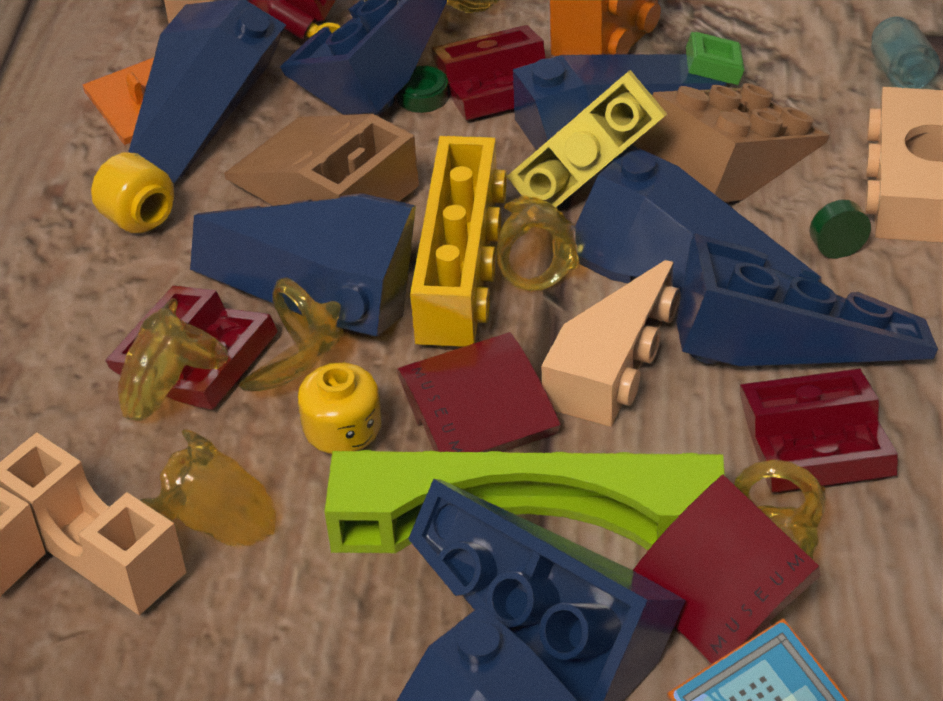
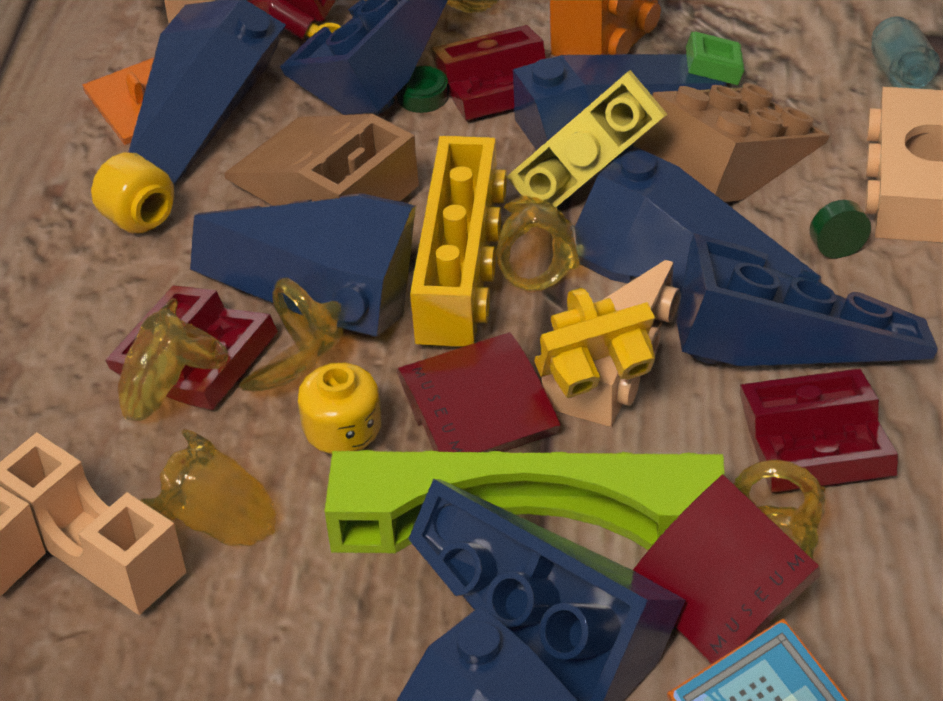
(592, 333): none -> yellow hips

